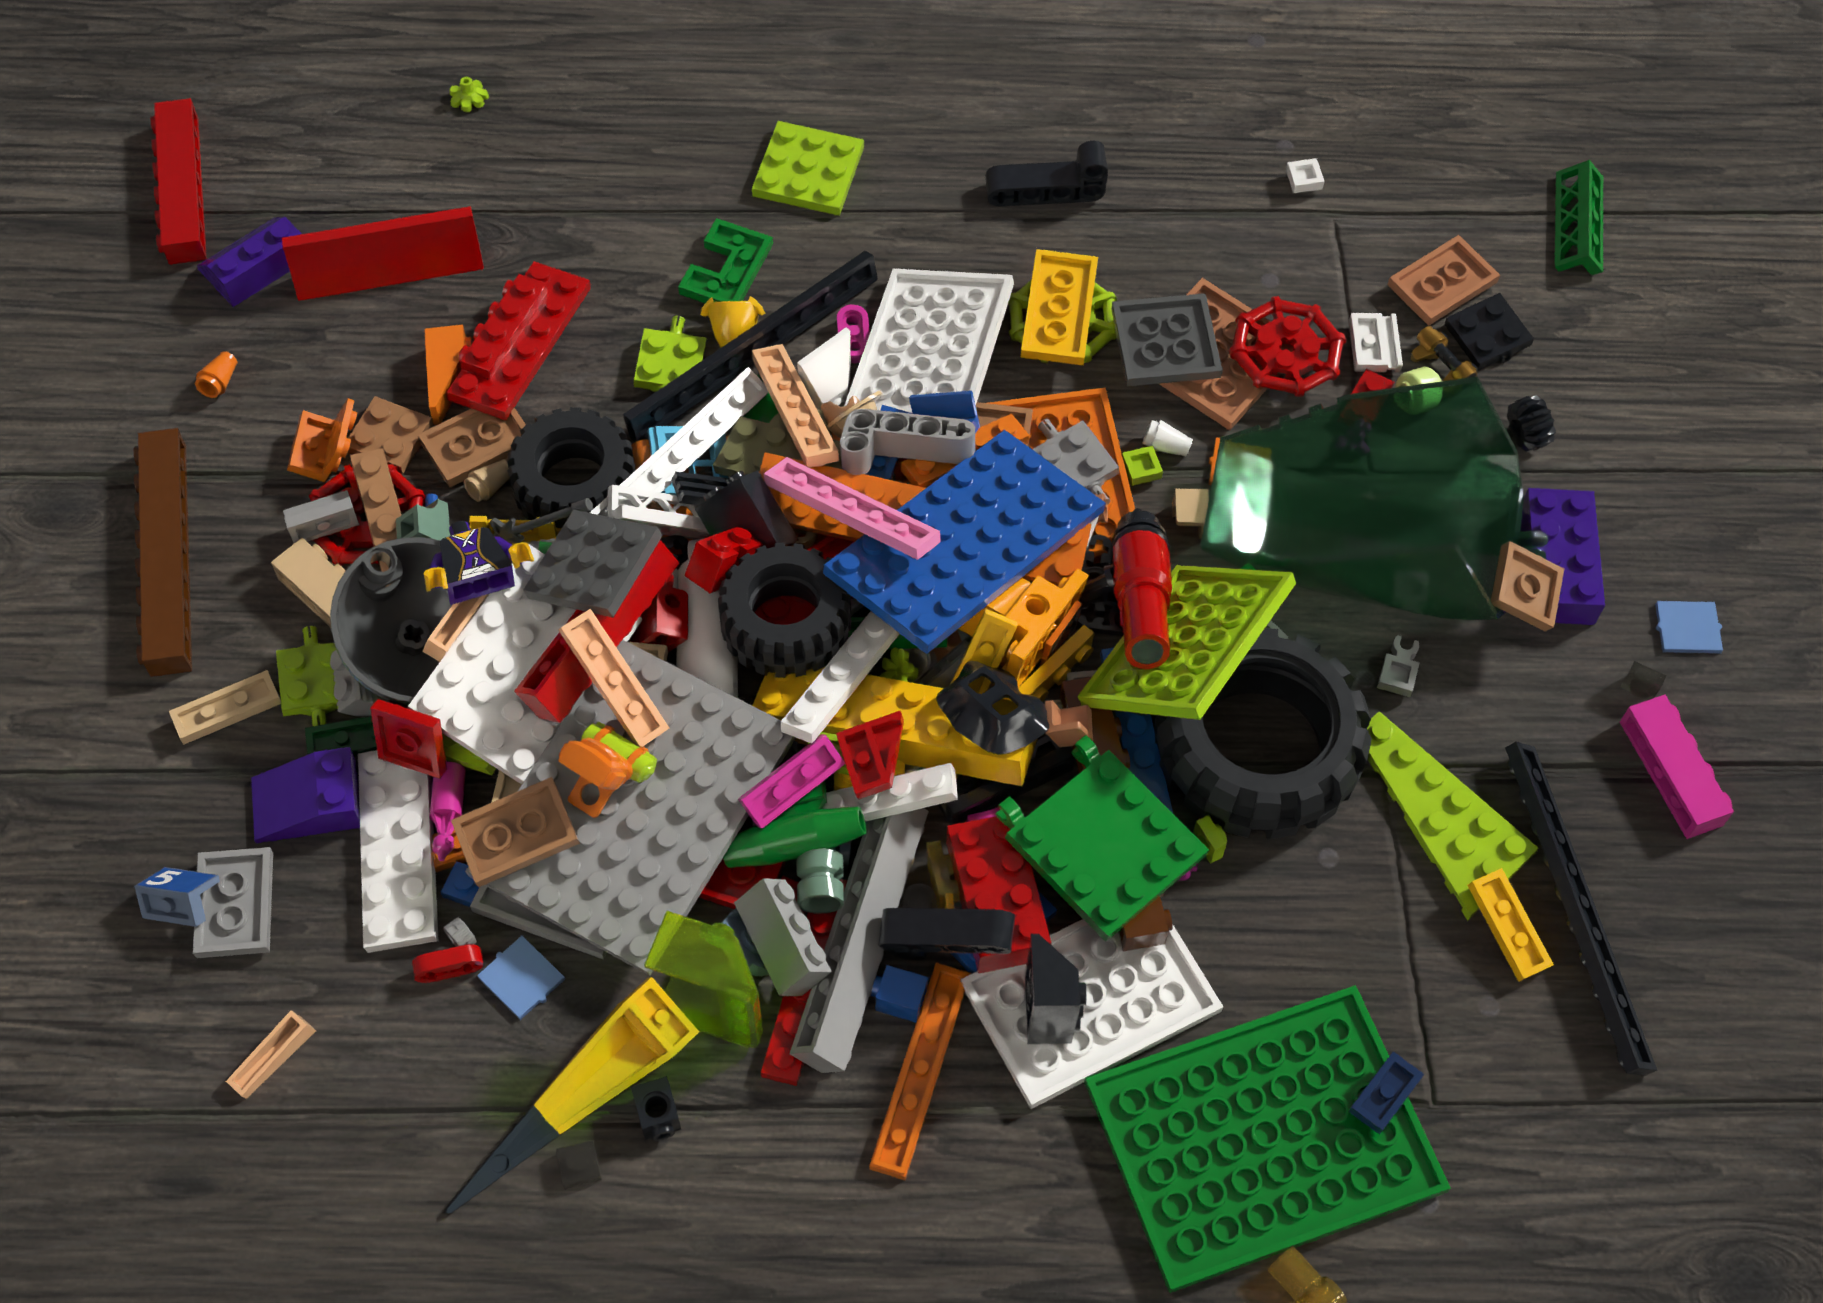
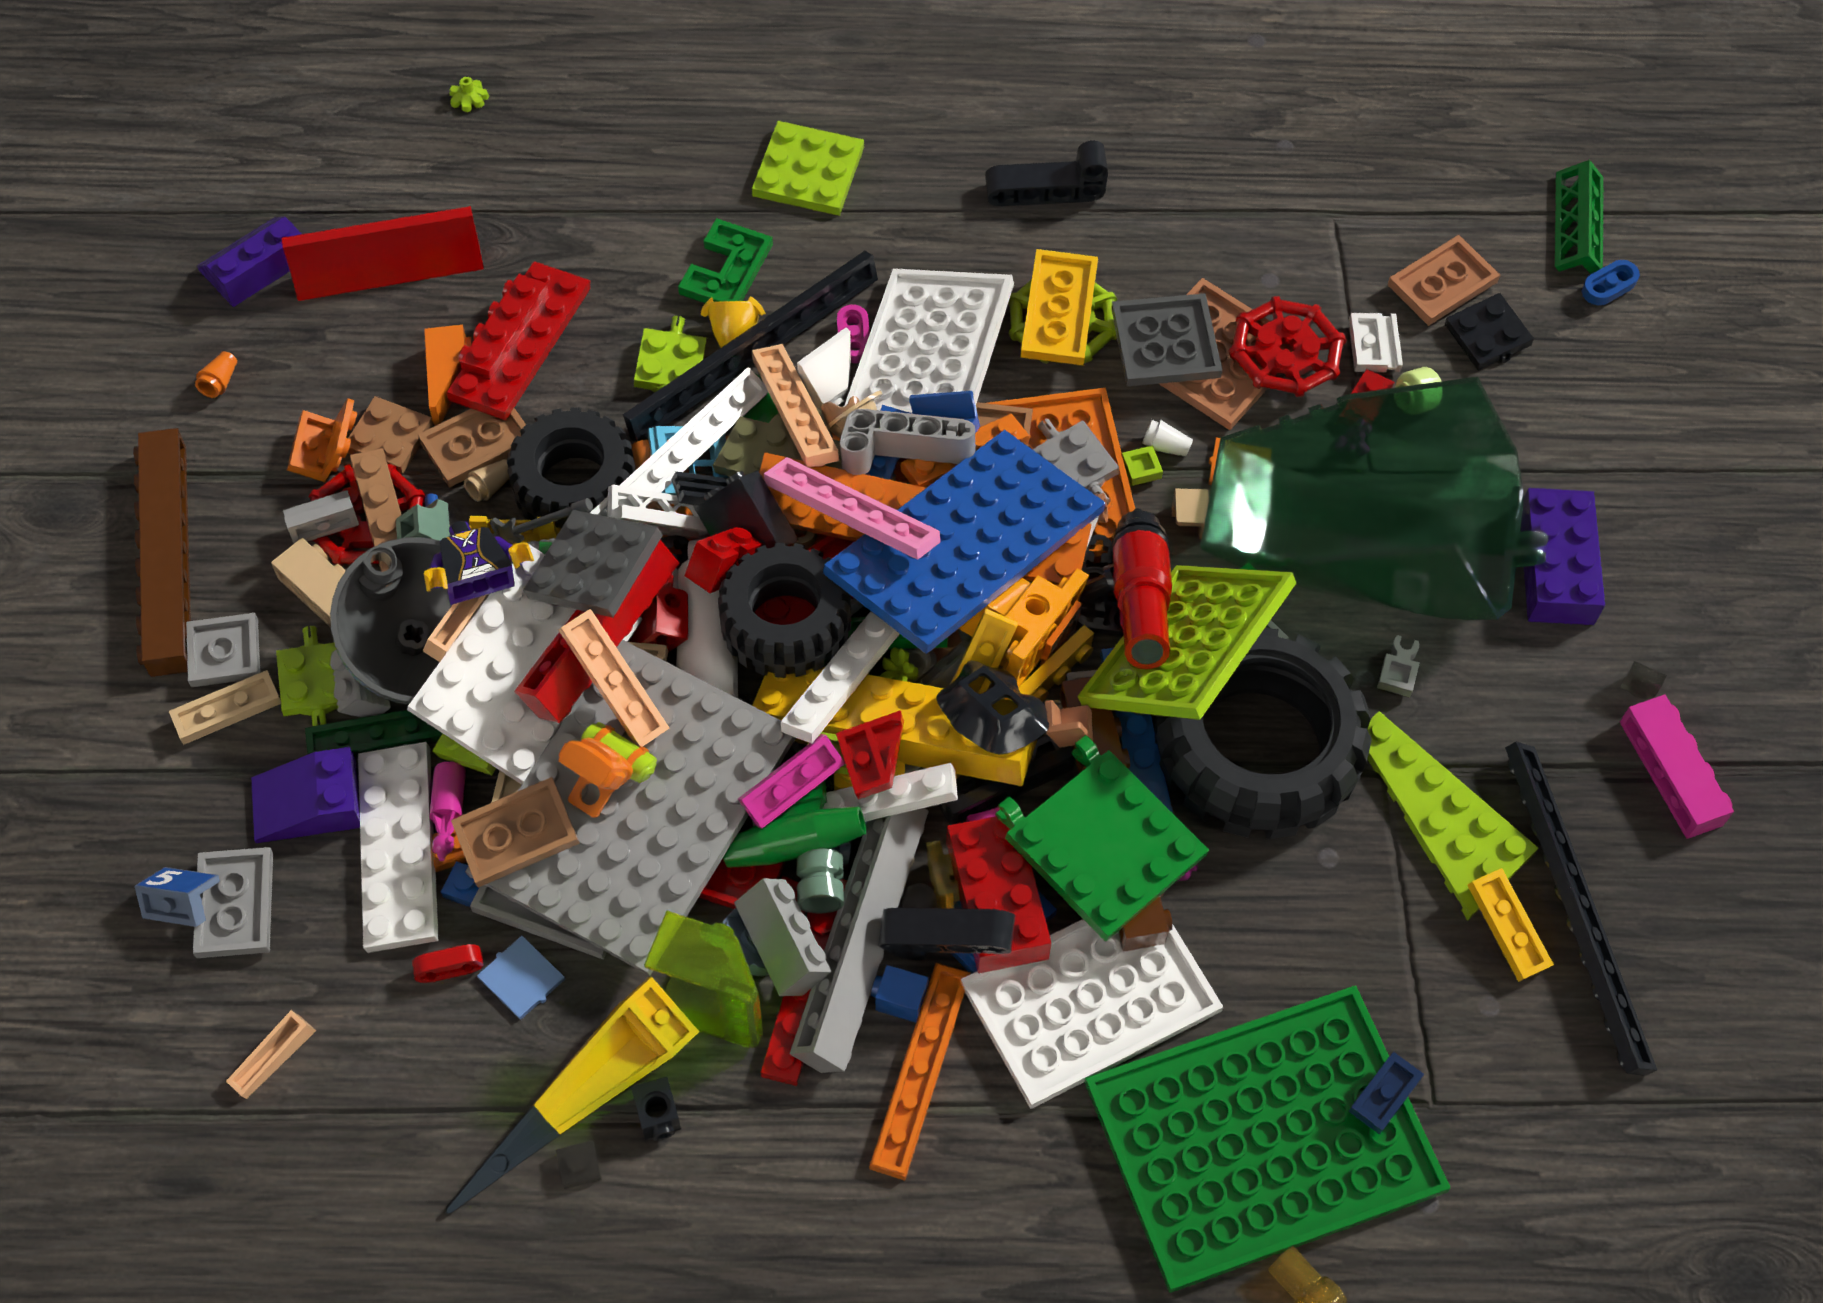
(179, 182): red brick -> none
(222, 649): none -> light grey plate
(408, 738): red plate -> none
(459, 933): light grey axle -> none
(1051, 995): black slope -> none
(1212, 837): lime plate -> none
(1305, 175): white plate -> none
(1434, 346): pearl gold piece -> none
(1527, 586): medium nougat plate -> none
(1531, 423): black gear -> none
(1605, 283): none -> blue plate
(1688, 627): medium blue piece -> none

